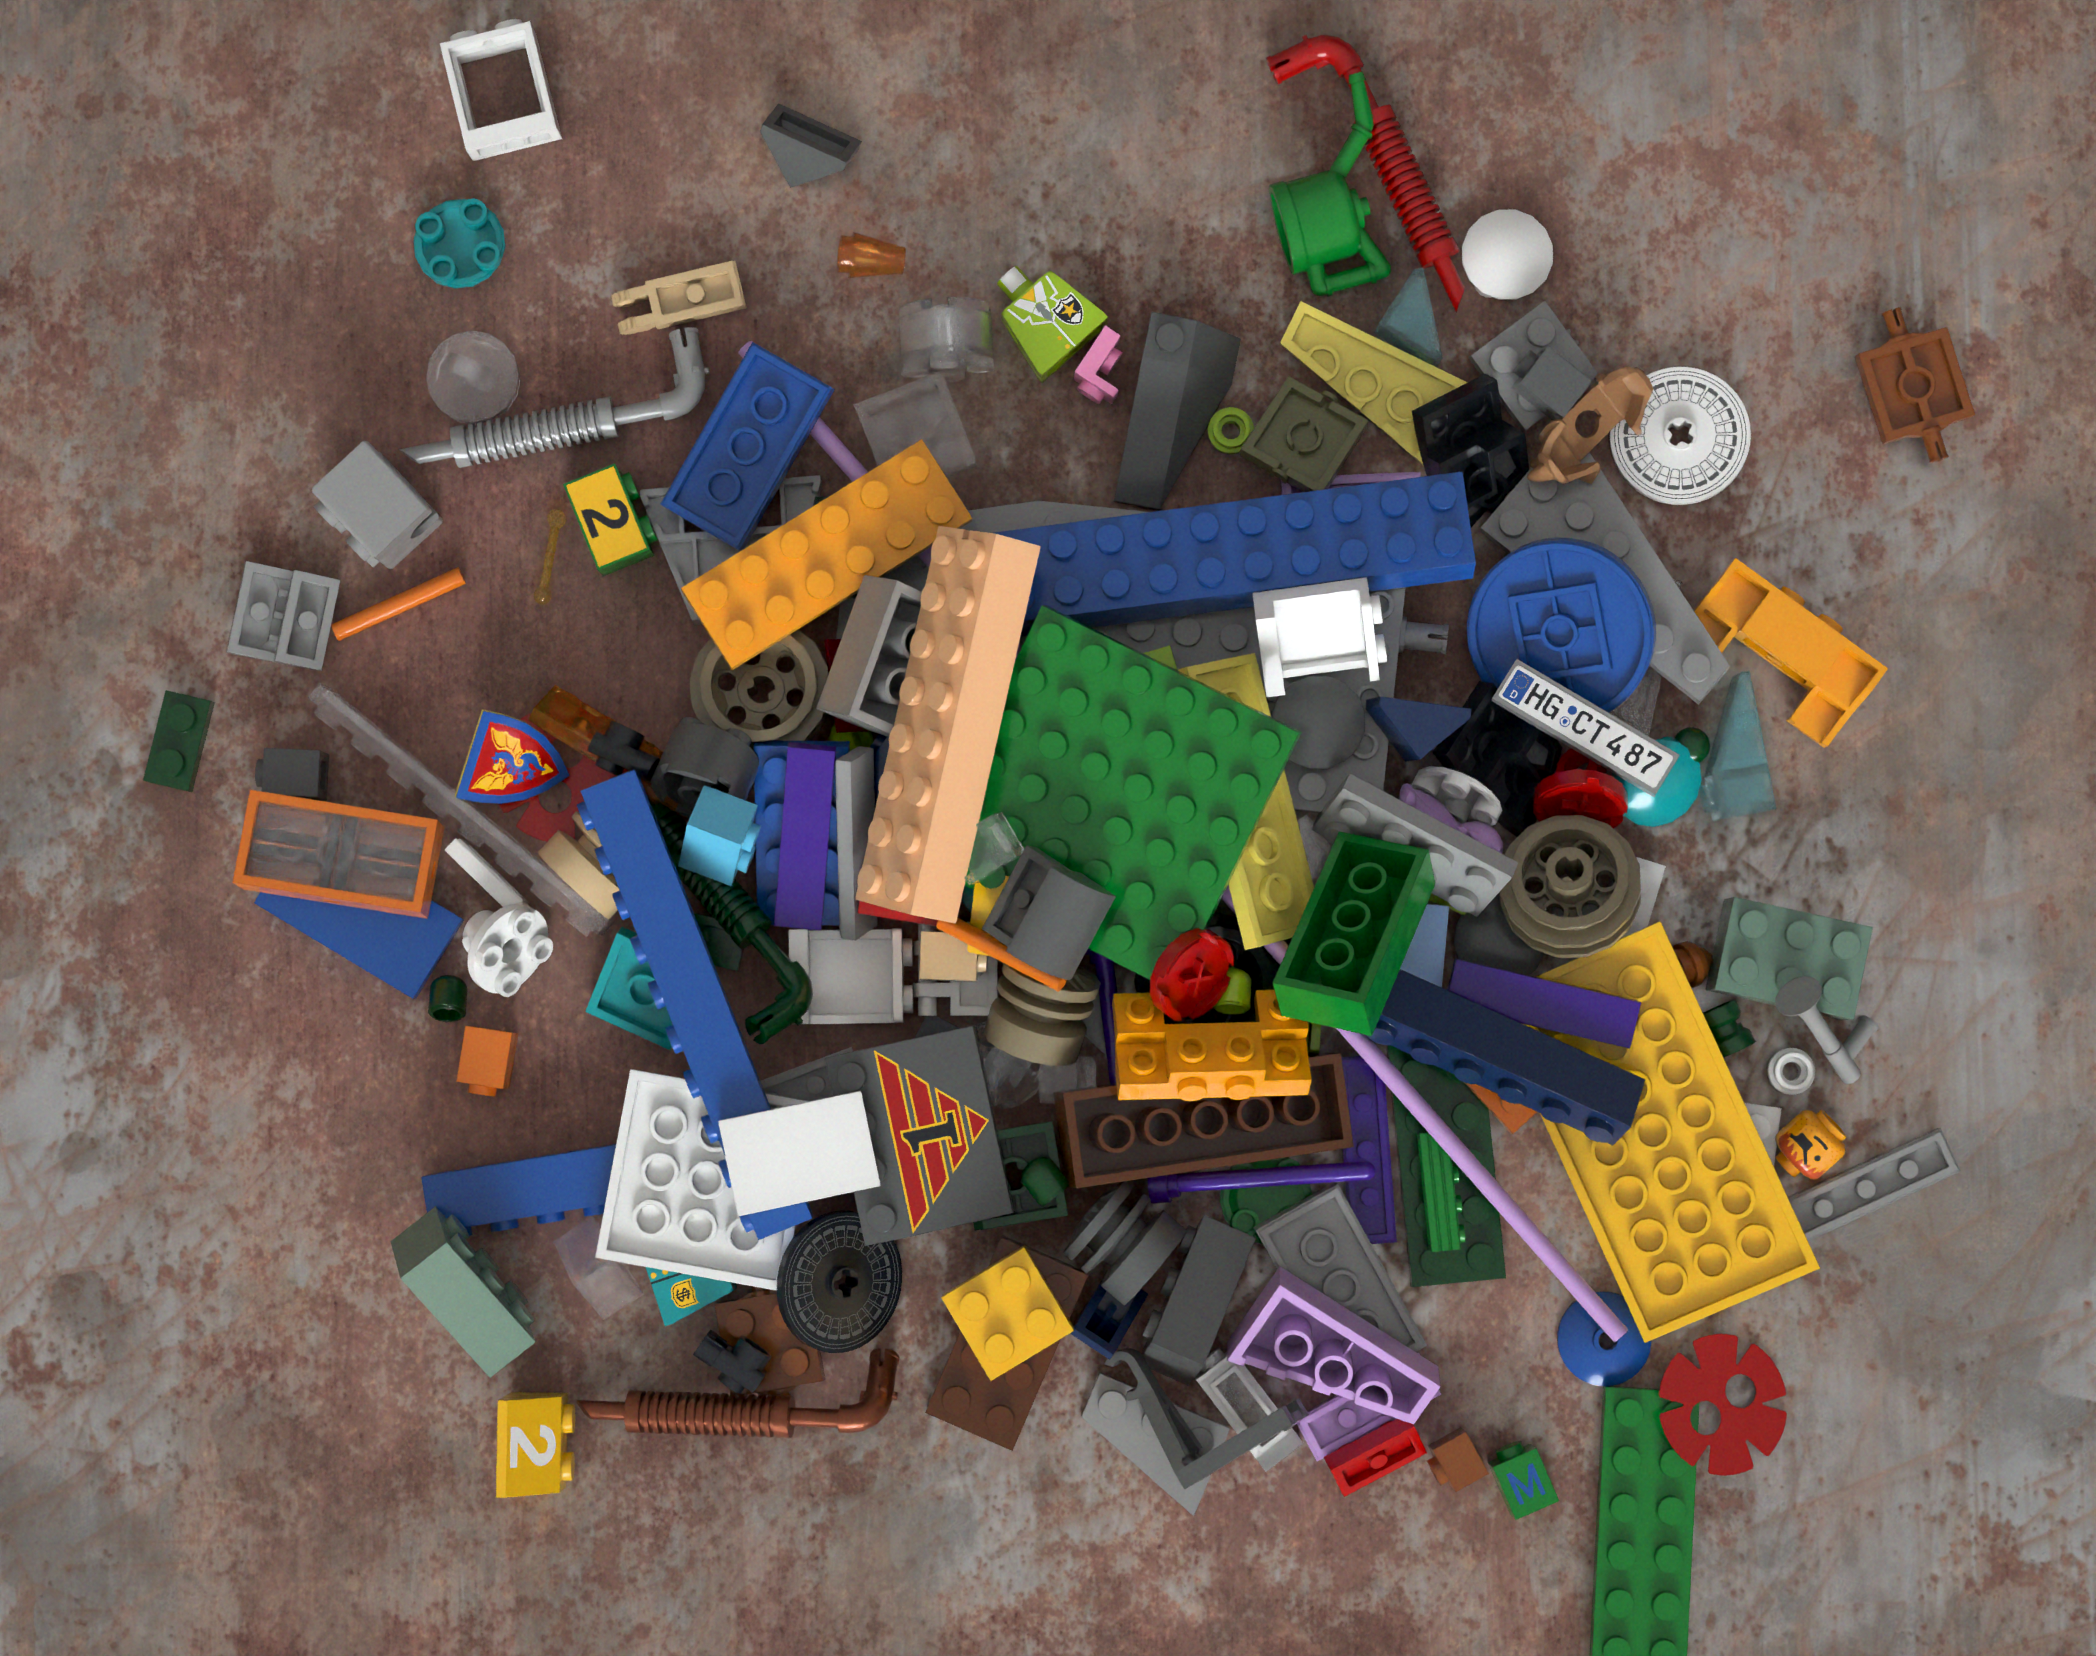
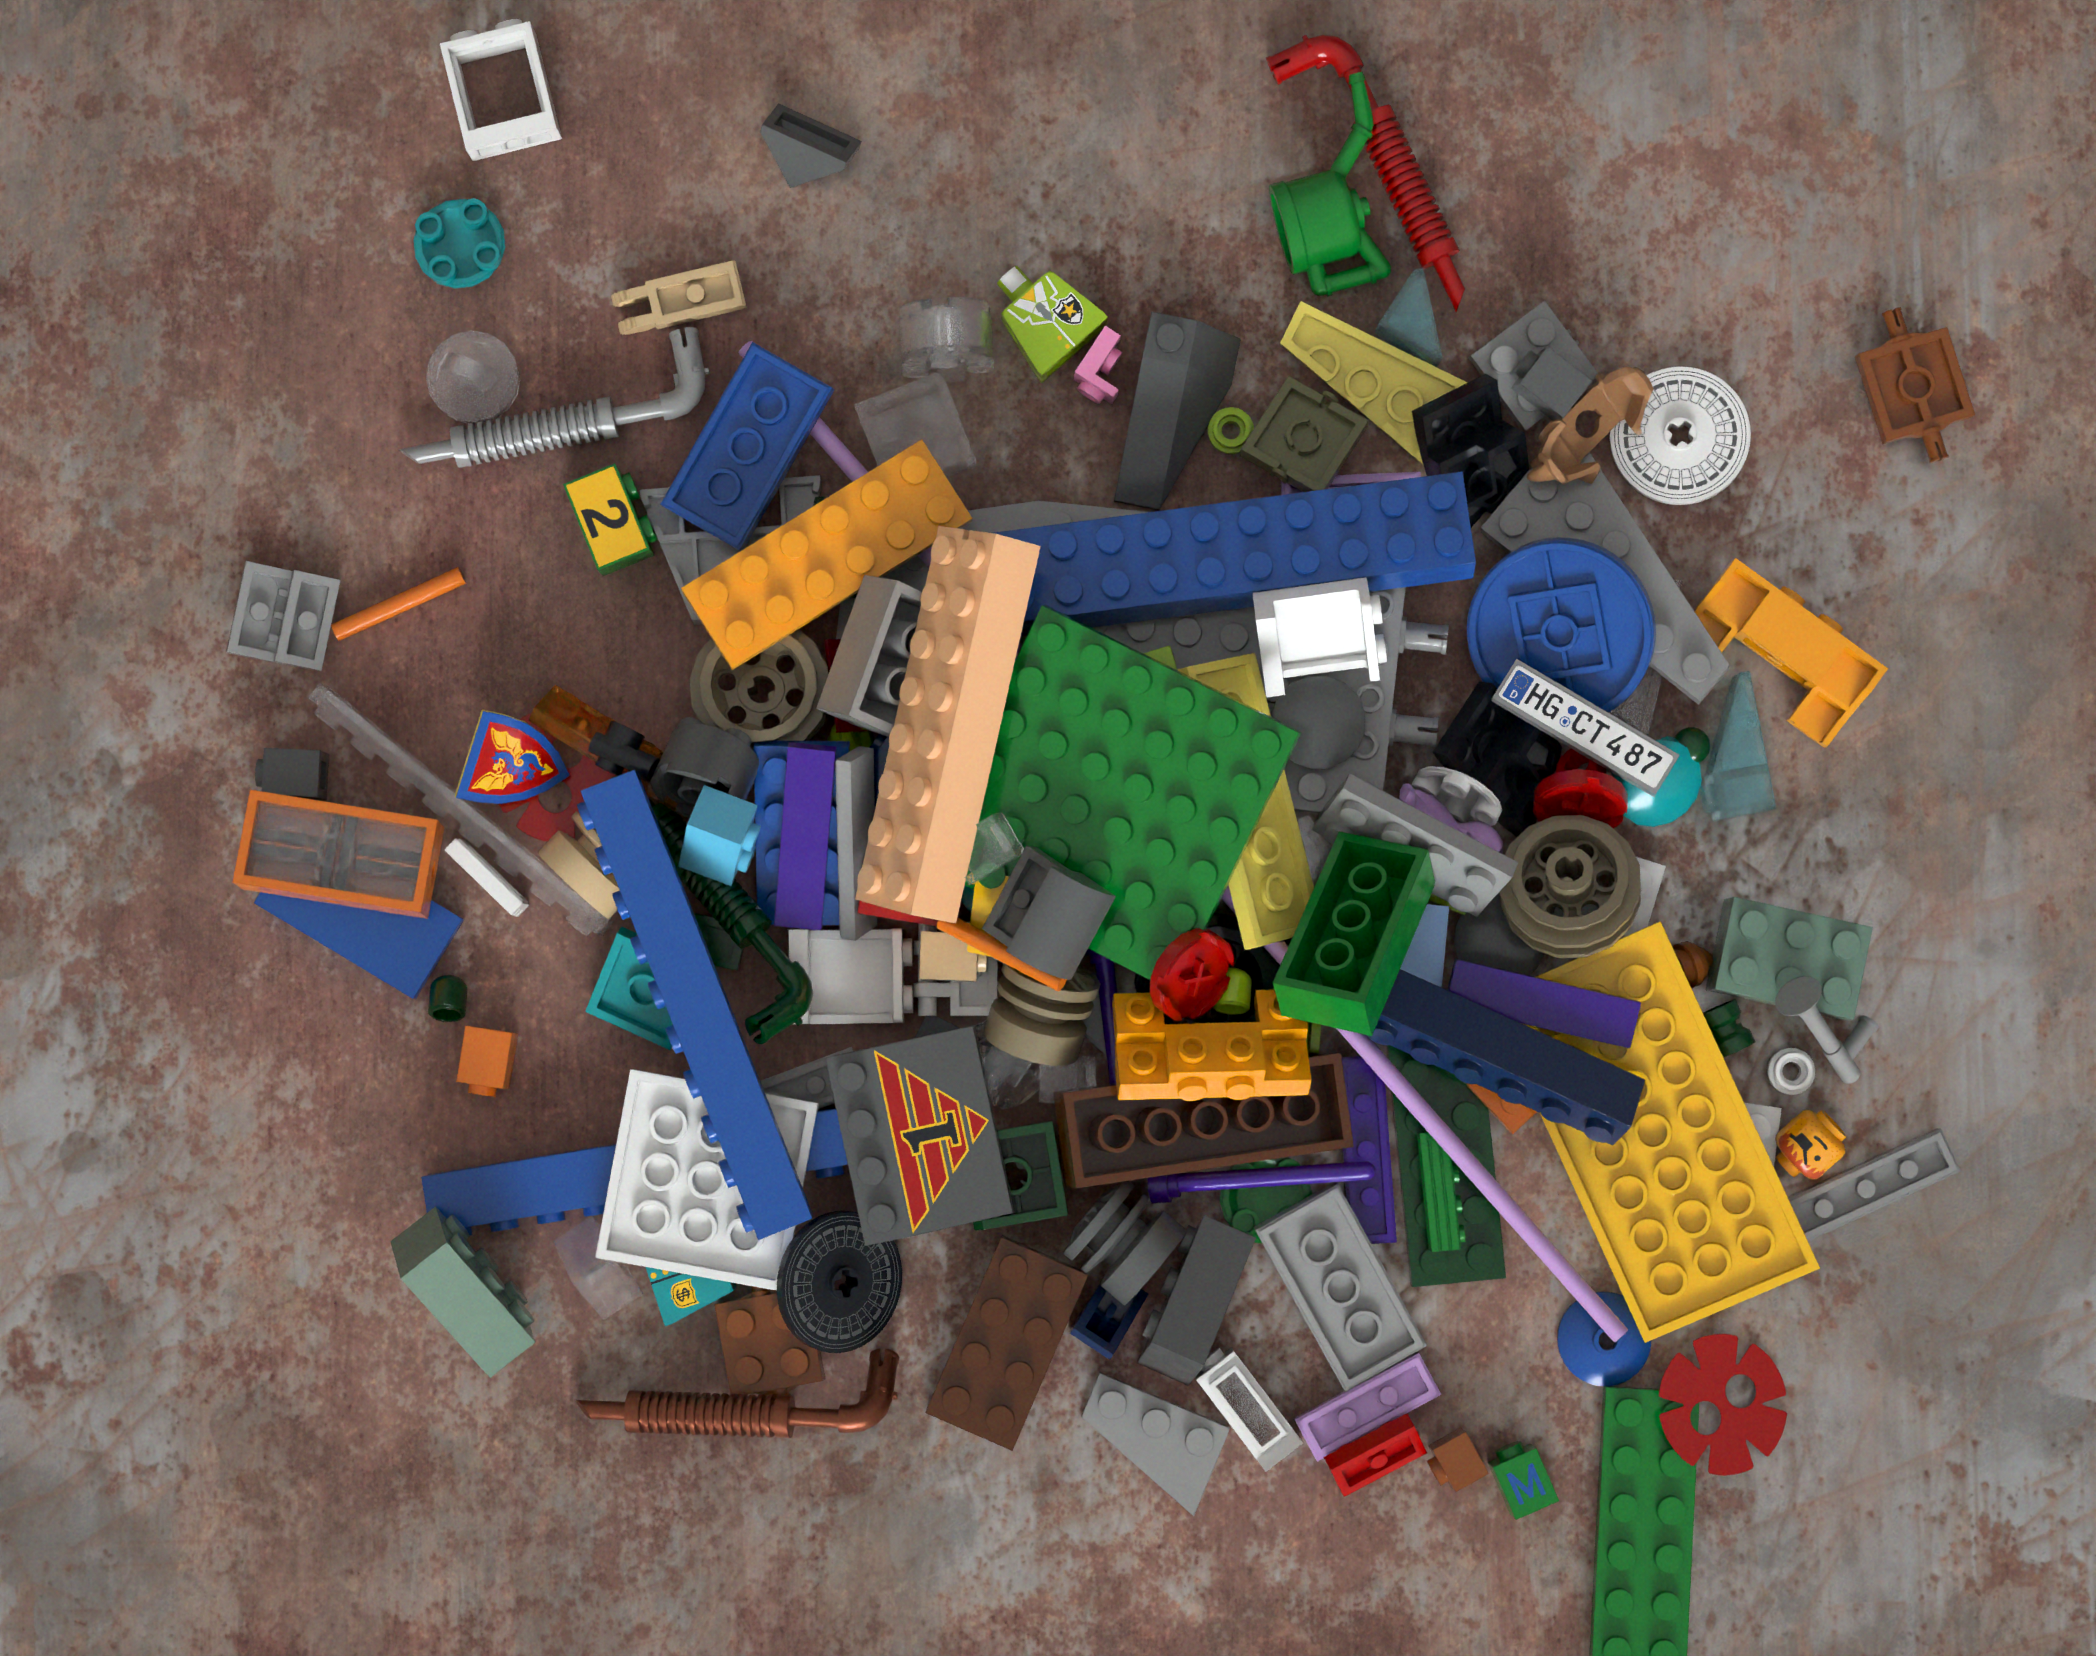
(178, 741): dark green plate -> none
(375, 506): light grey piece -> none
(506, 947): white plate -> none
(533, 1444): yellow slope -> none
(556, 520): clear yellow hinge -> none
(739, 1365): black plate -> none
(799, 1153): white tile -> none
(869, 256): clear orange cone -> none
(1007, 1313): yellow brick -> none
(1044, 1179): dark green piece -> none
(1177, 1438): dark grey hinge -> none
(1320, 1343): lavender wedge -> none
(1415, 726): dark blue slope -> none
(1507, 254): white dish -> none

